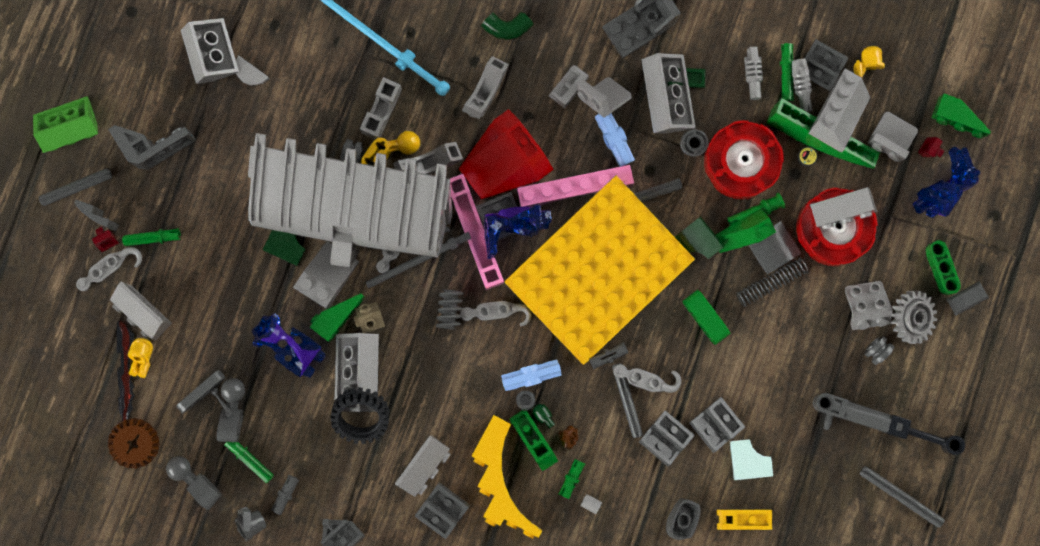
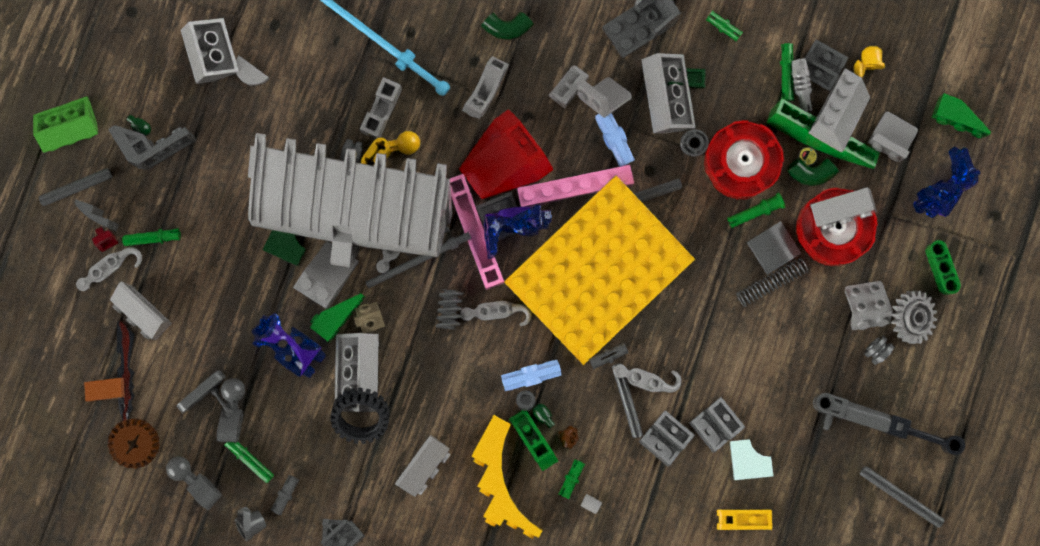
(104, 389): none -> dark orange tile
(139, 125): none -> dark green cylinder
(140, 353): yellow piece -> none
(427, 163): light grey arch -> none
(442, 510): dark grey slope -> none
(683, 519): dark grey piece -> none
(699, 239): dark green tile -> none
(706, 317): green beam -> none
(724, 26): none -> green pin
(746, 231): green slope -> none
(753, 73): light grey hinge -> none
(812, 175): none -> dark green cylinder
(931, 148): dark red tile -> none
(967, 298): dark grey tile -> none

